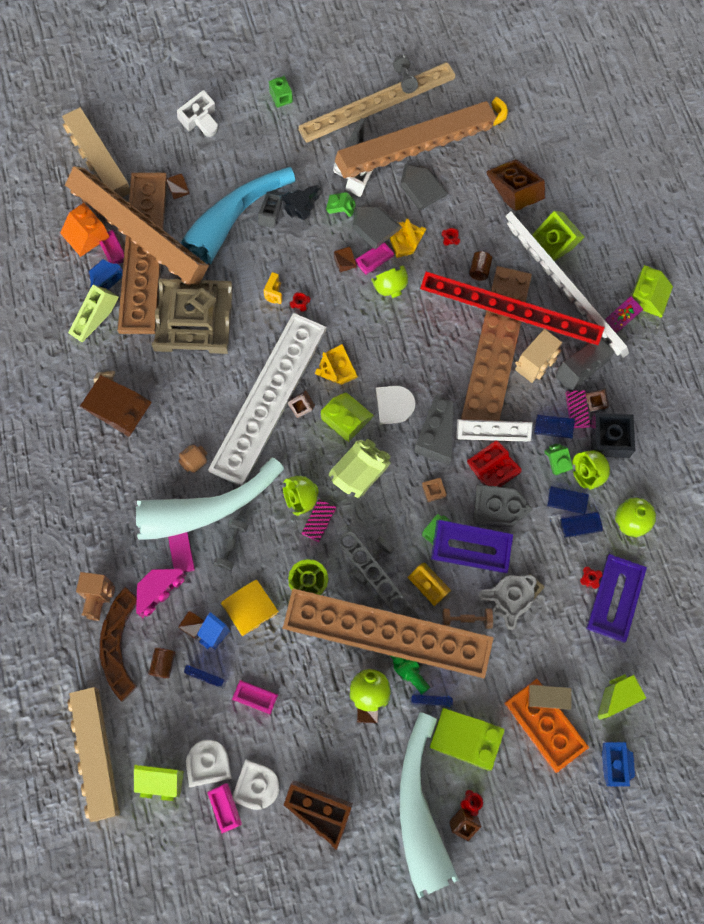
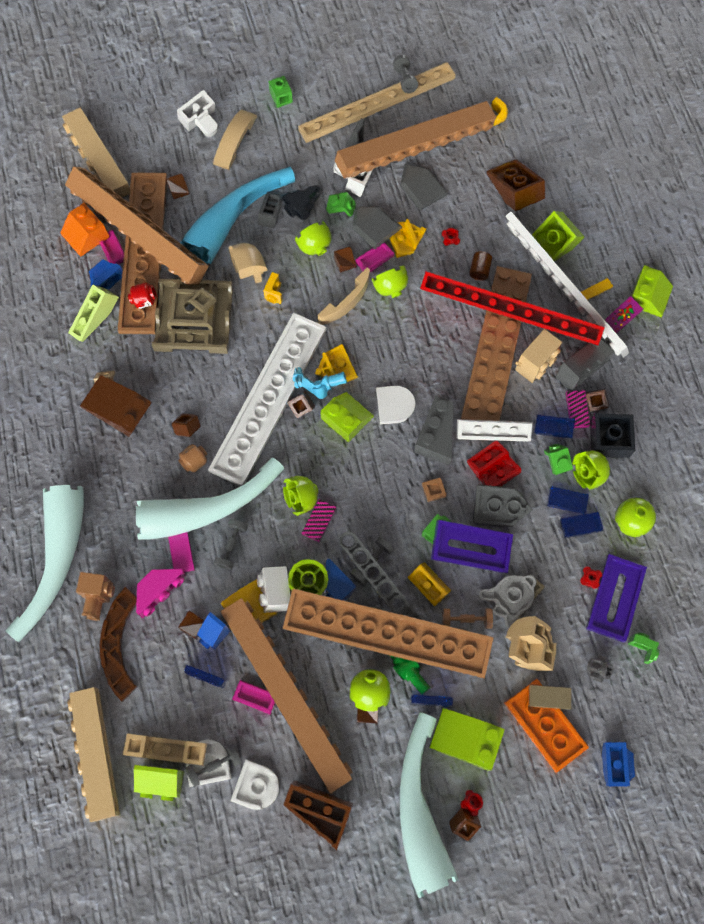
(62, 529): none -> light aqua brick
(142, 295): none -> red head
(162, 662): reddish brown piece -> none
(165, 749): none -> tan slope
(186, 425): none -> reddish brown slope
(224, 808): dark pink tile -> none
(232, 138): none -> tan slope
(232, 755): none -> dark grey wheel
(247, 261): none -> tan brick
(274, 589): none -> white piece
(286, 695): none -> medium nougat brick
(300, 297): red plate -> none
(314, 239): none -> lime cylinder
(318, 388): none -> medium azure pin
(333, 313): none -> tan slope
(339, 585): none -> blue slope
(360, 468): yellowish green brick -> none
(532, 644): none -> tan brick
(597, 289): none -> yellow window
(600, 668): none -> flat silver gear
(620, 695): lime slope -> none
(643, 642): none -> bright green bracket

